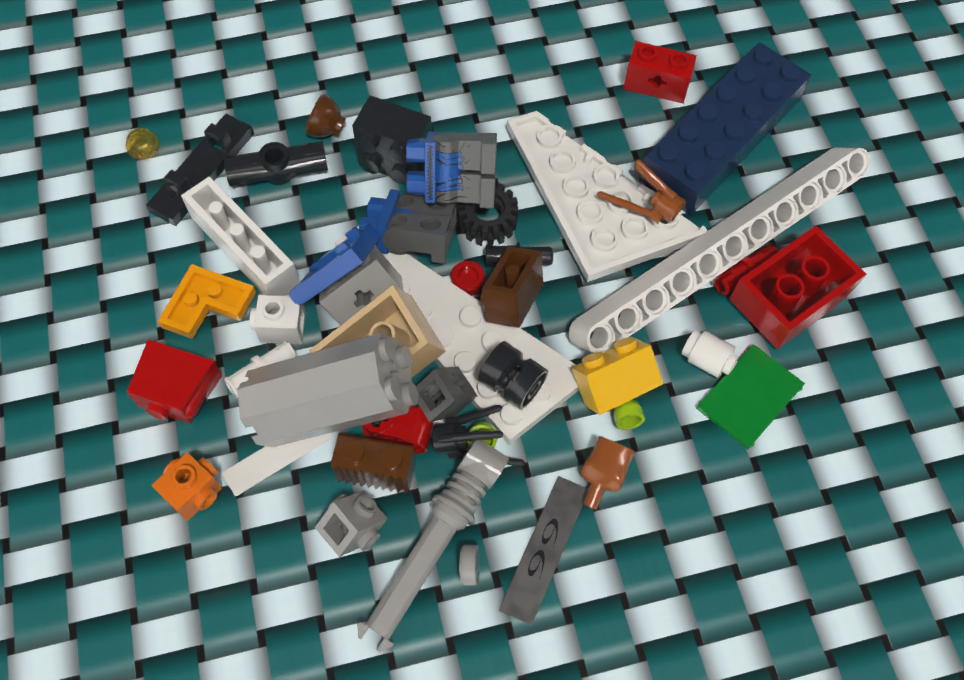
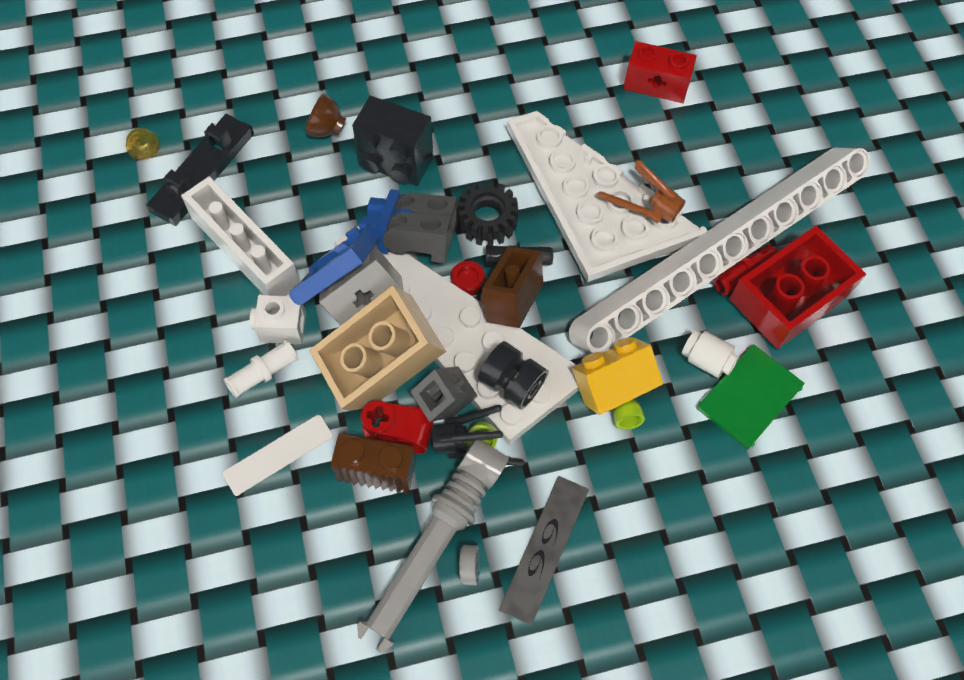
(172, 382): red torso -> none
(188, 485): orange brick -> none
(201, 292): light orange plate -> none
(275, 163): black piece -> none
(328, 390): light grey brick -> none
(351, 523): light grey brick -> none
(456, 167): hips -> none
(605, 469): dark orange piece -> none
(726, 125): dark blue brick -> none

